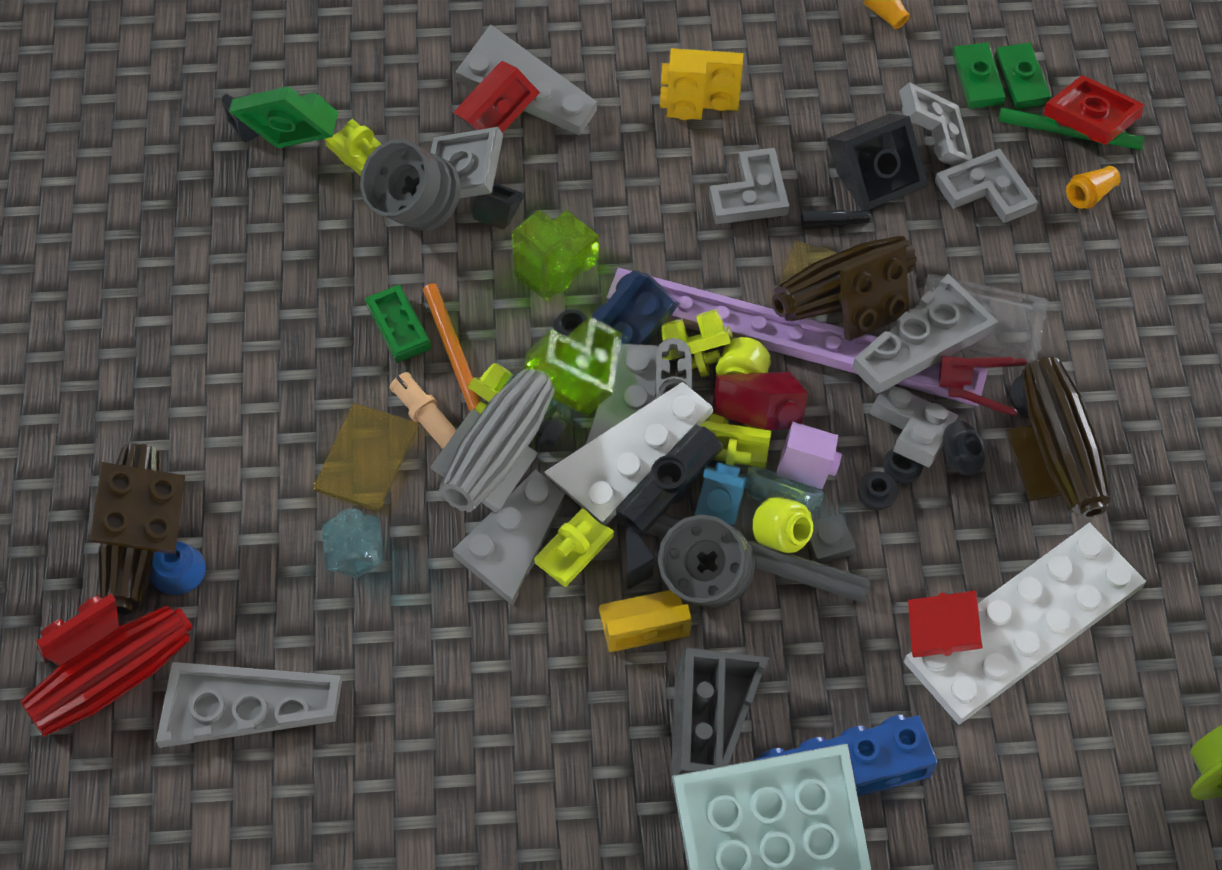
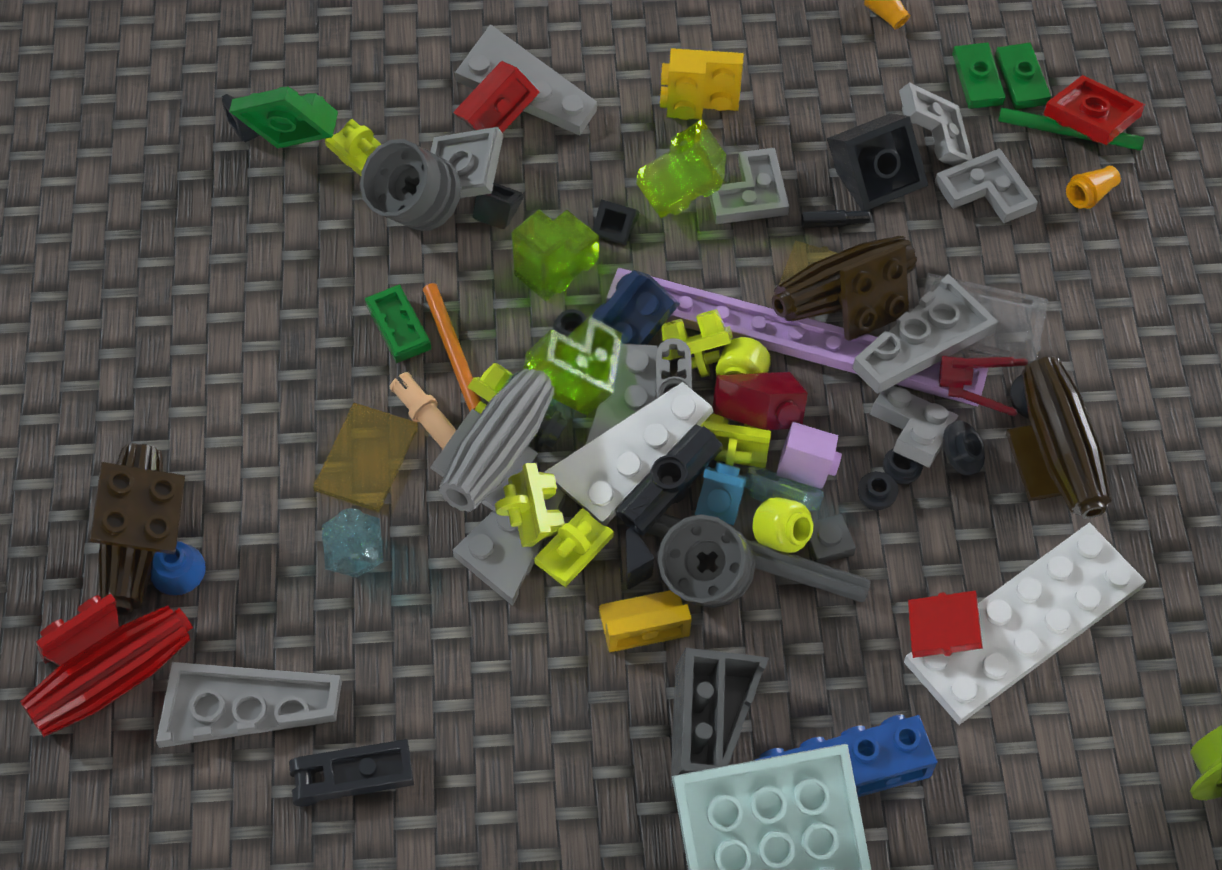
(351, 772): none -> black plate
(526, 505): none -> neon yellow hips
(615, 222): none -> black slope
(687, 171): none -> clear neon green brick

